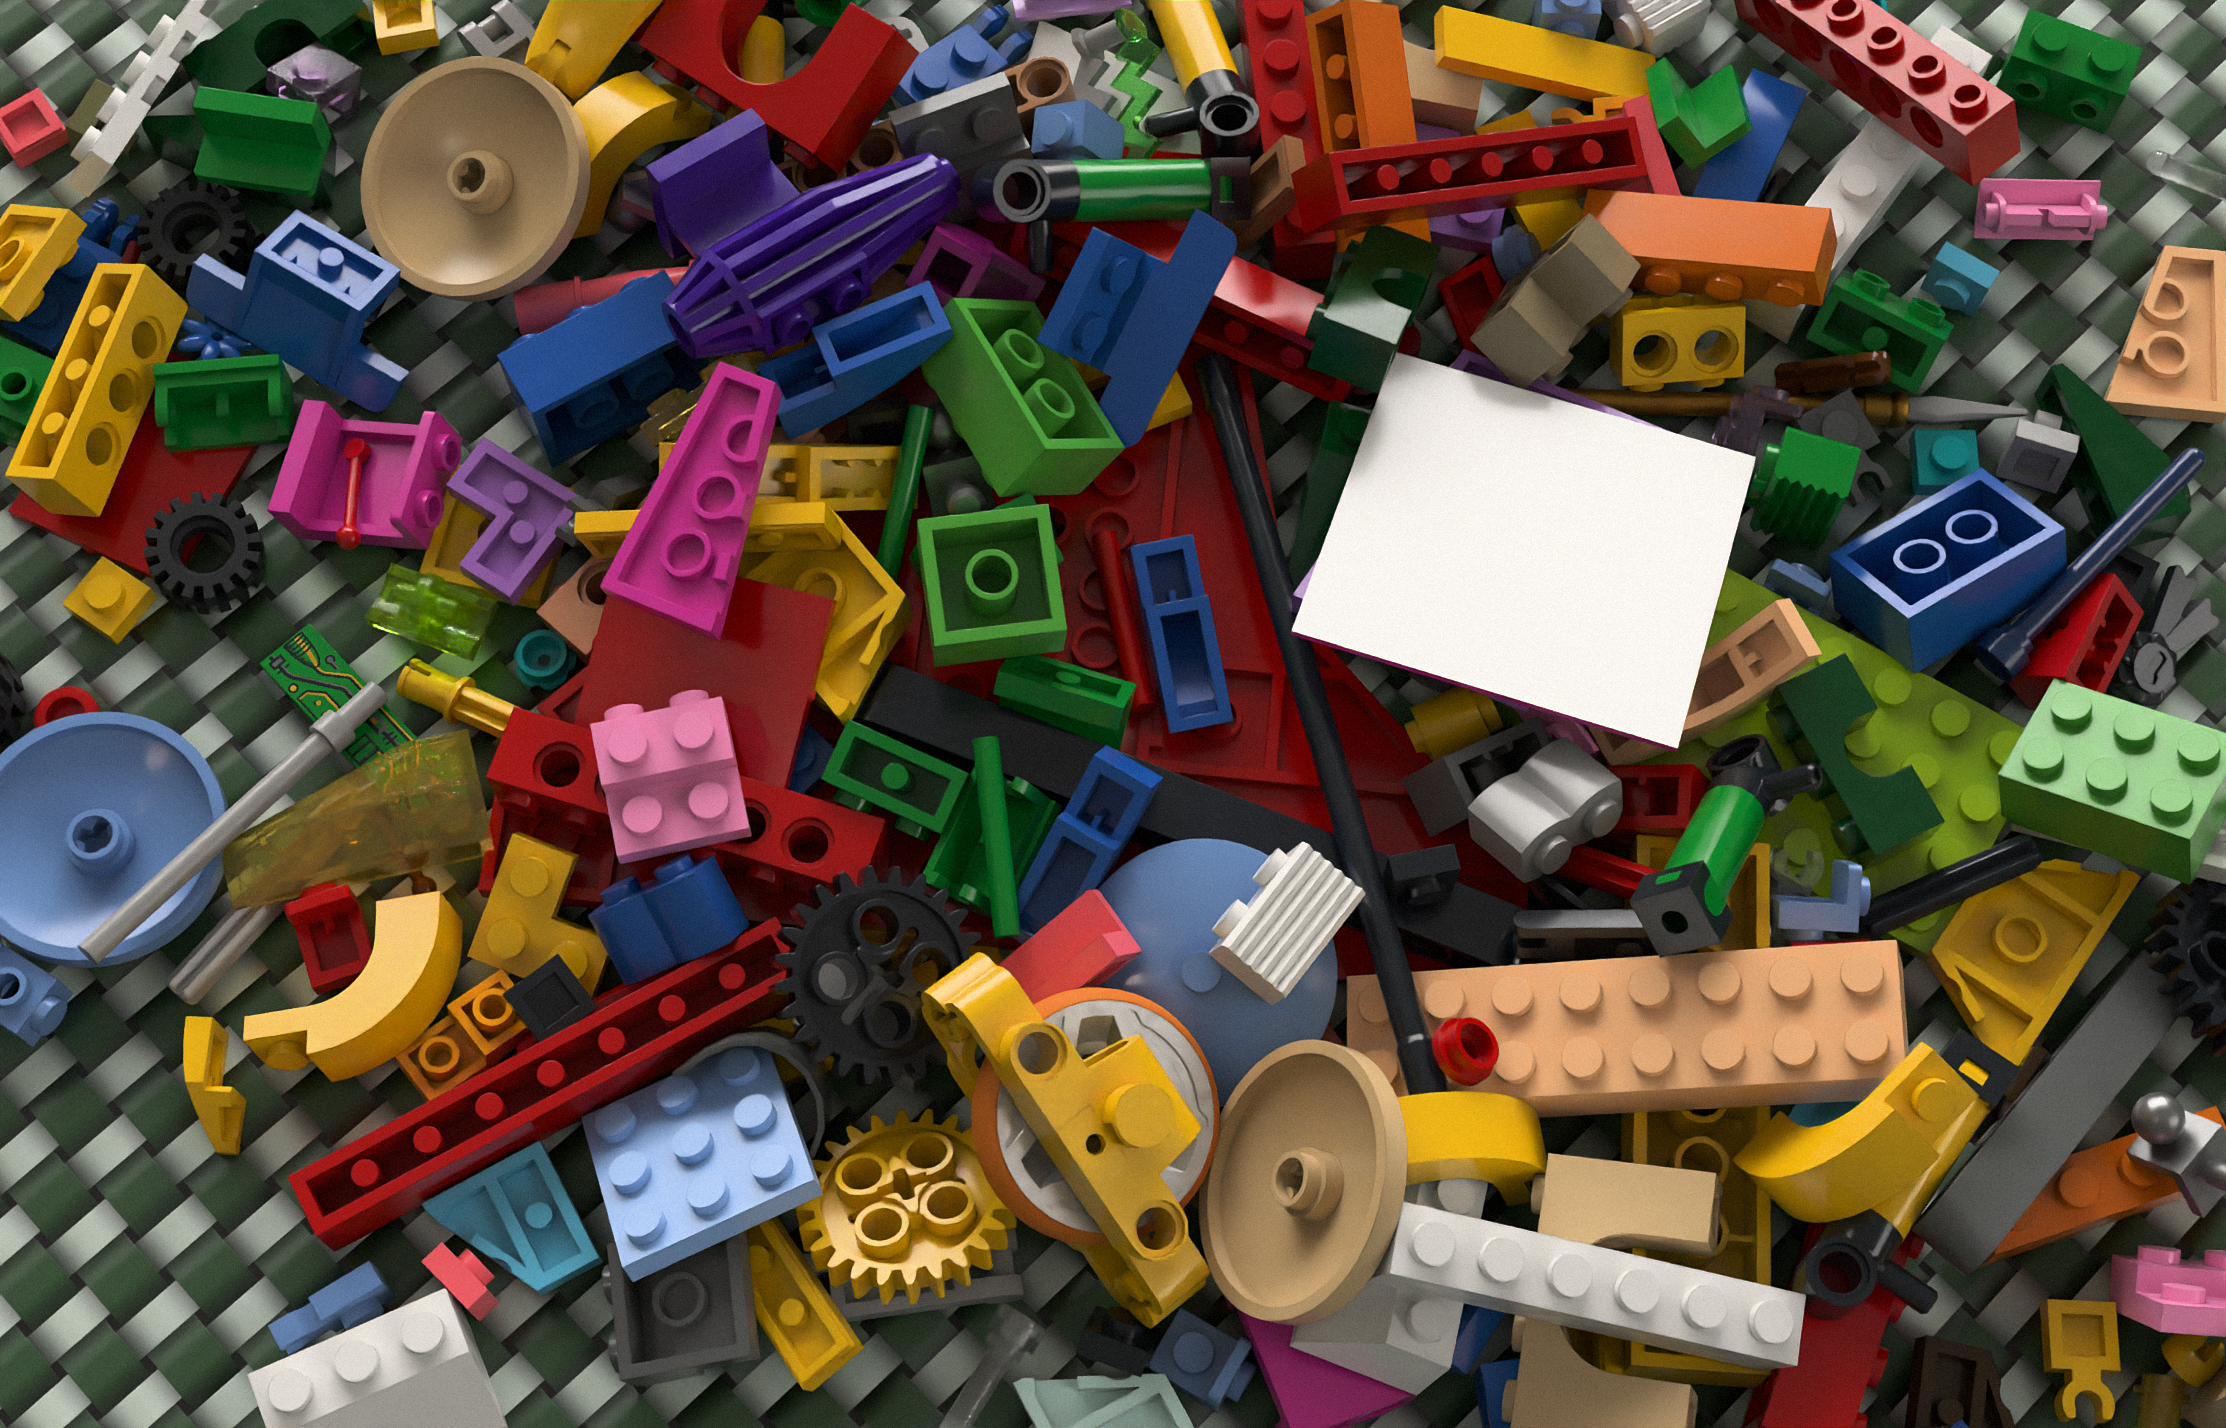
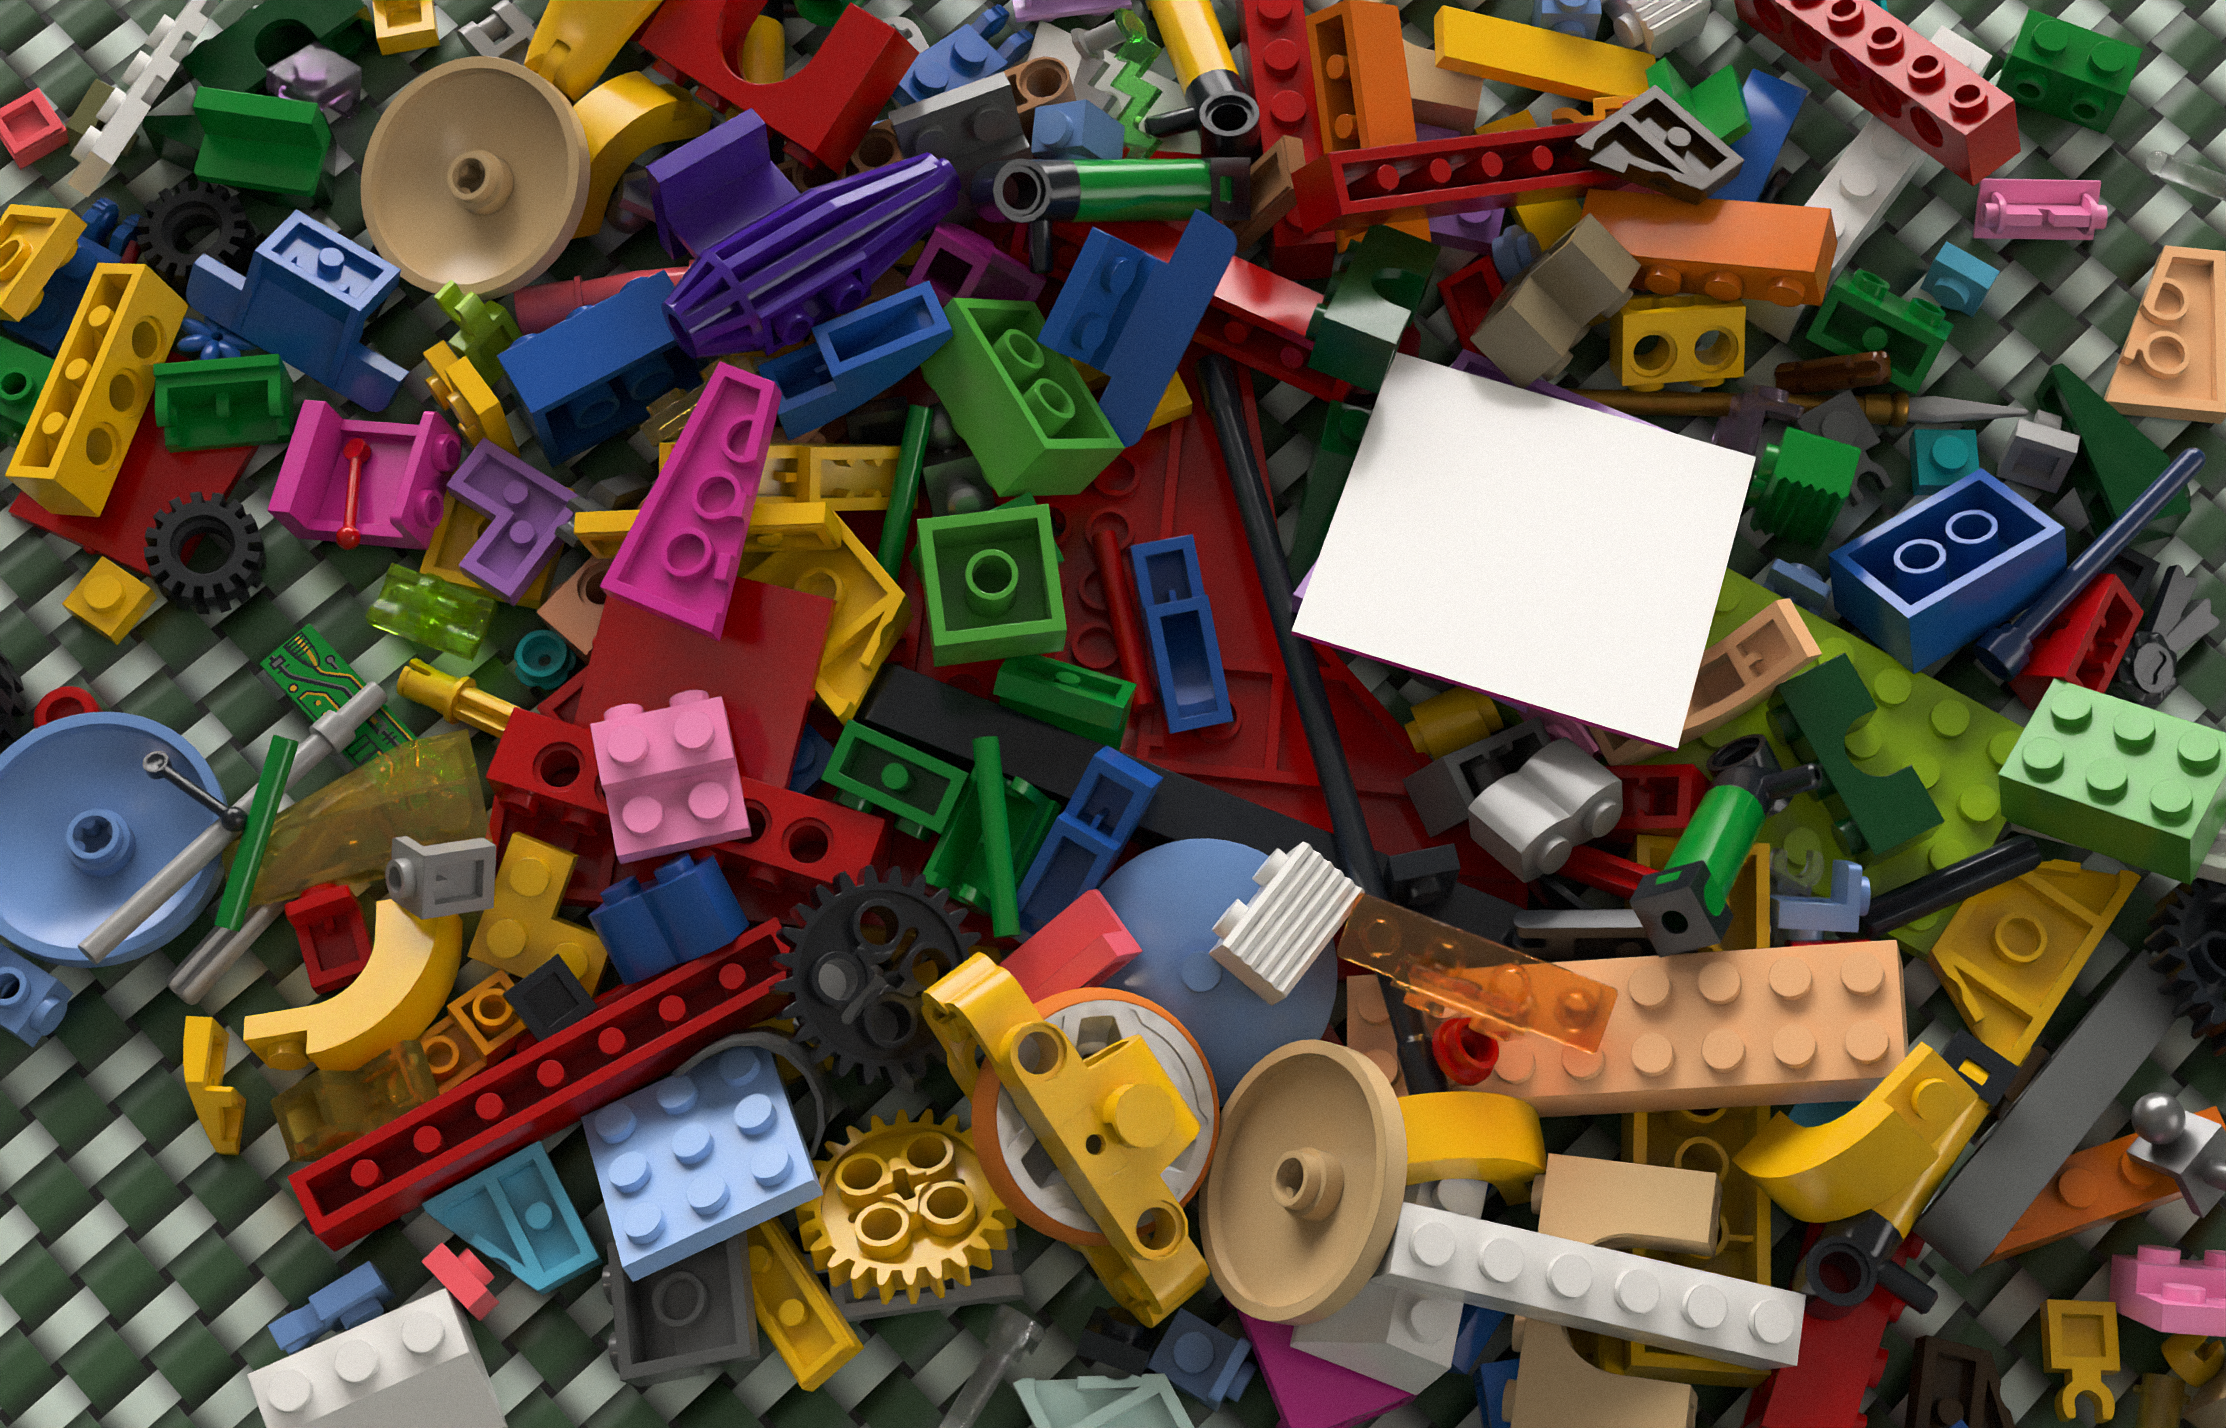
(159, 766): none -> black hinge
(256, 833): none -> green bar
(342, 1106): none -> clear yellow brick
(442, 877): none -> light grey bracket
(461, 388): none -> yellow plate
(483, 330): none -> lime plate
(1475, 976): none -> clear orange bracket
(1659, 148): none -> dark brown wing

